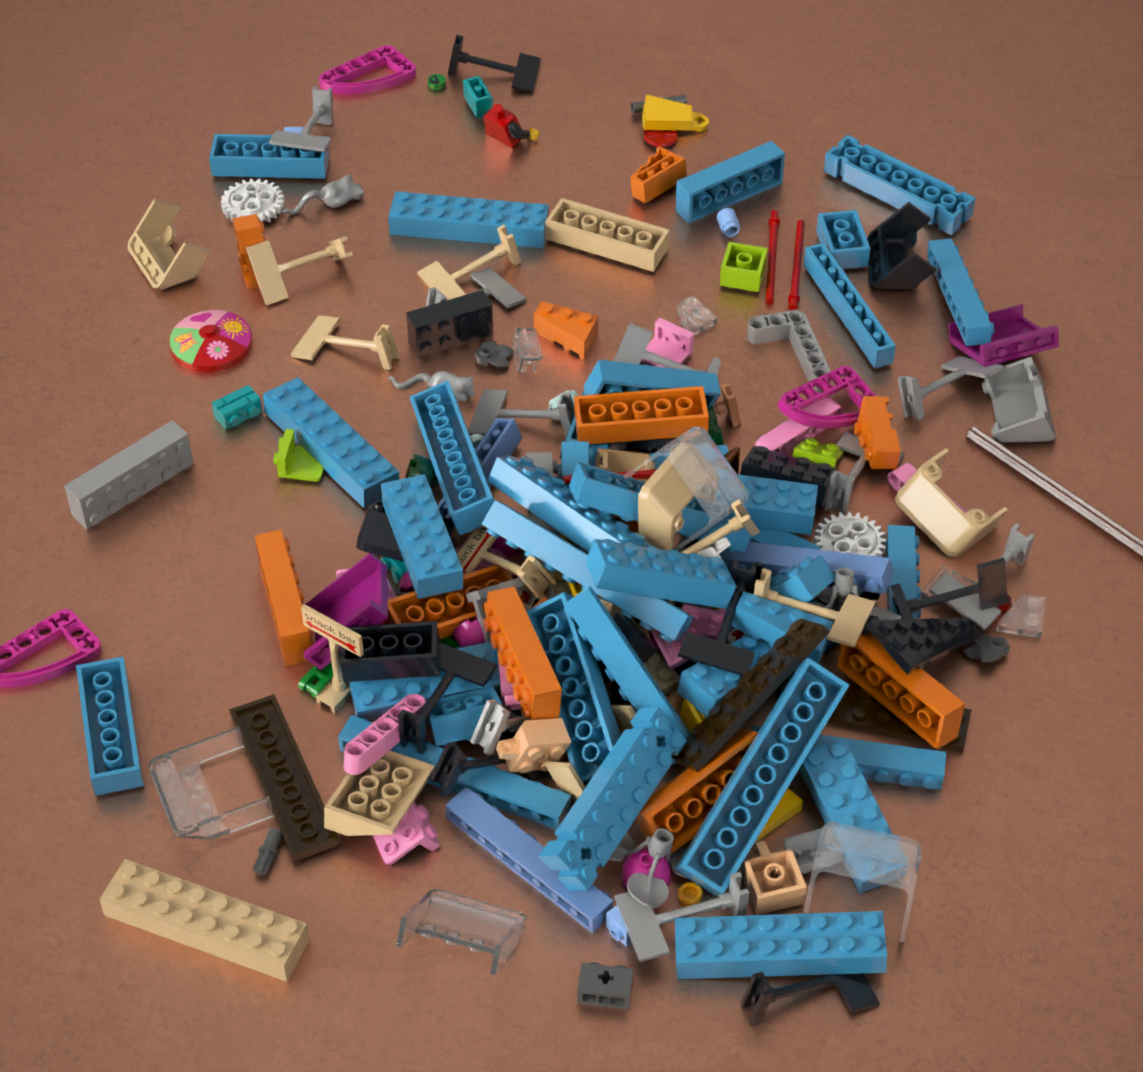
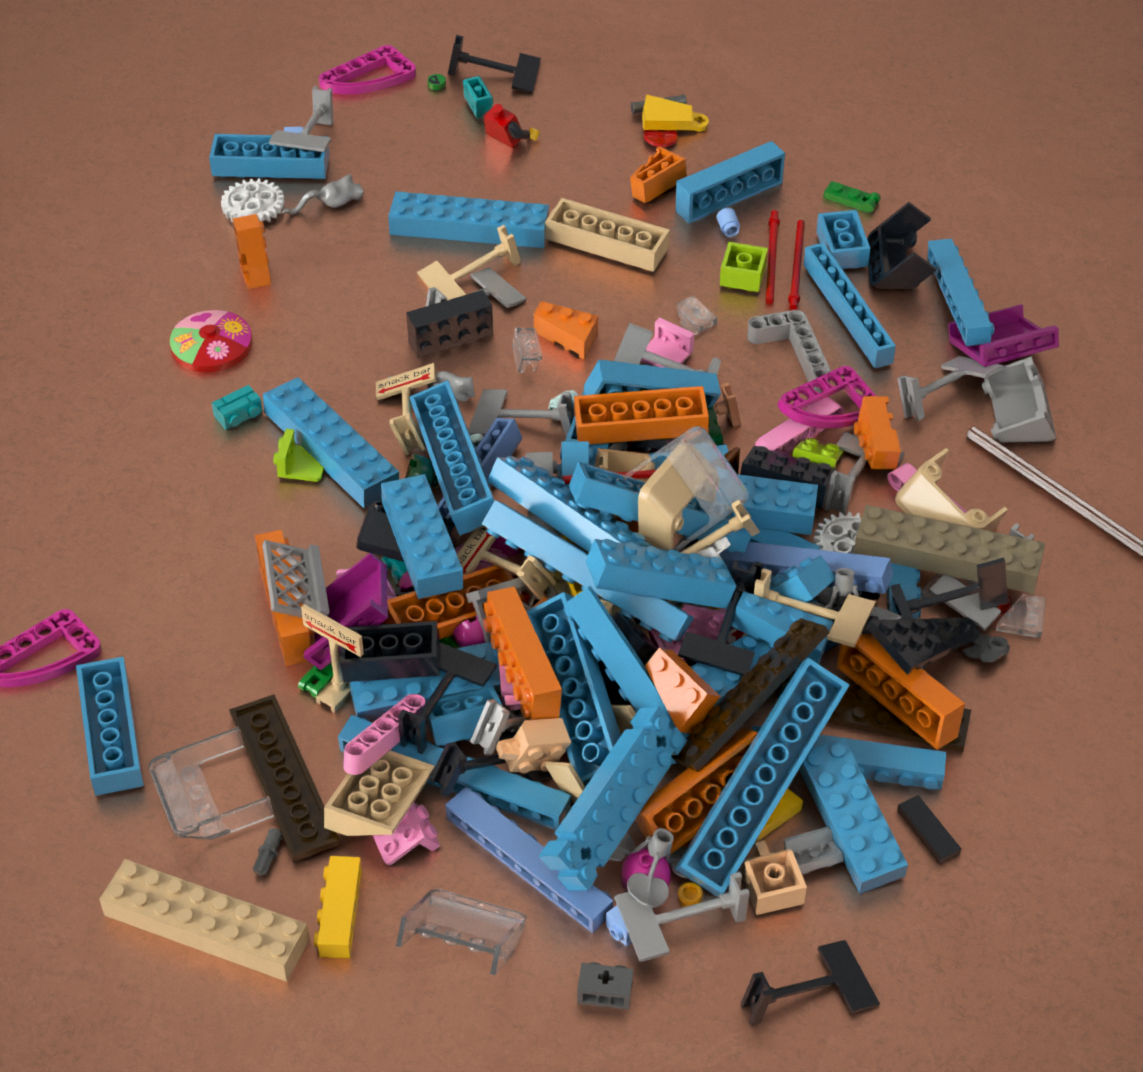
(129, 474): light grey brick -> none
(153, 253): tan windscreen -> none
(269, 272): tan piece -> none
(311, 583): none -> light grey fence
(320, 333): tan piece -> none
(339, 907): none -> yellow brick
(404, 426): none -> tan piece
(493, 354): dark grey plate -> none
(681, 689): none -> wedge
(780, 945): dark azure brick -> none
(851, 197): none -> green plate
(867, 857): clear windscreen -> none
(899, 183): dark azure brick -> none
(929, 829): none -> black tile
(947, 547): none -> dark tan brick

